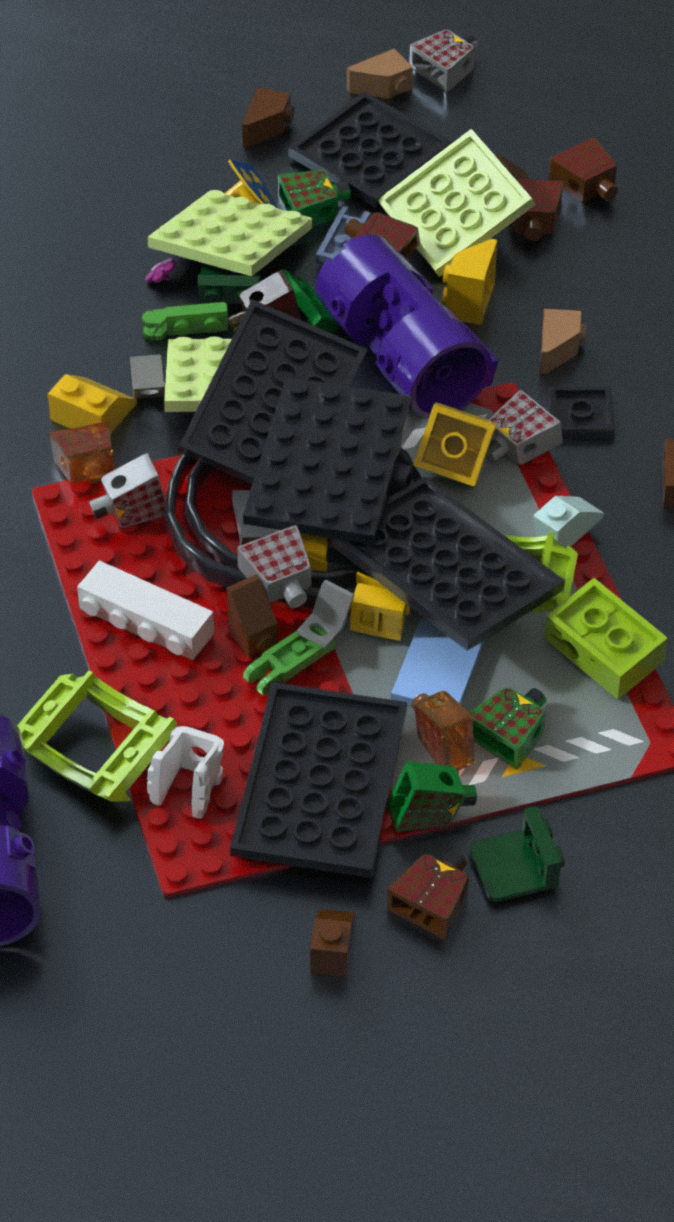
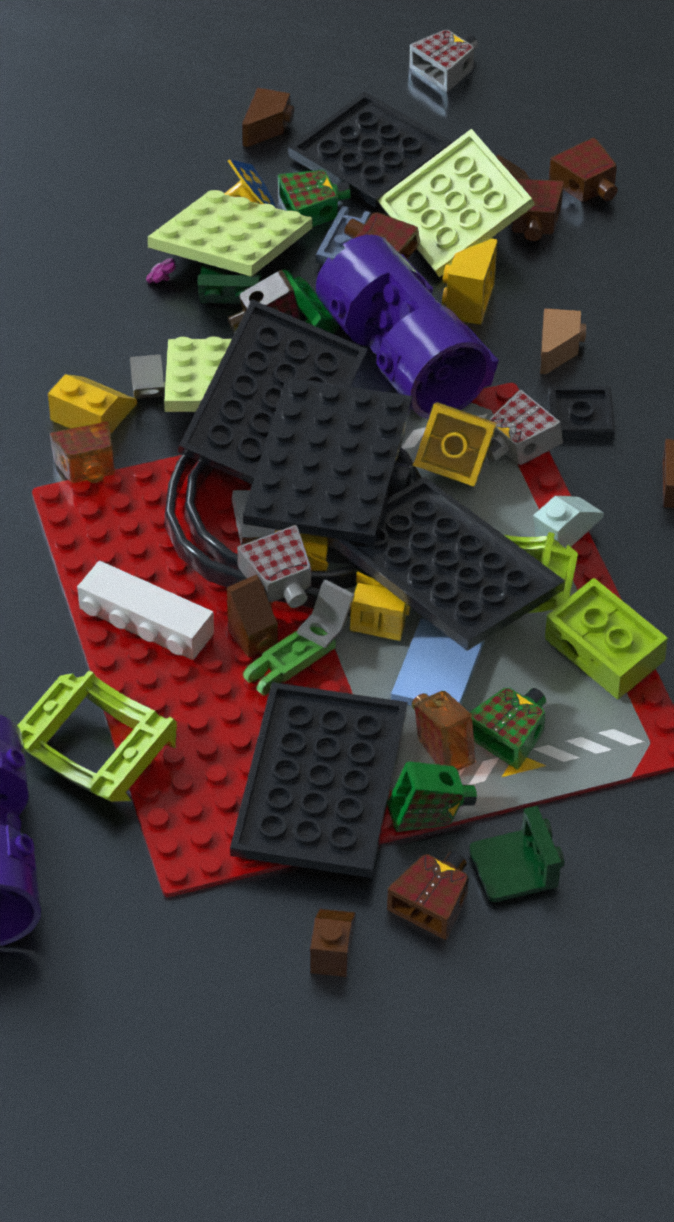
(131, 493): light grey torso -> none
(179, 754): white piece -> none
(185, 320): bright green hinge -> none
(380, 75): medium nougat slope -> none

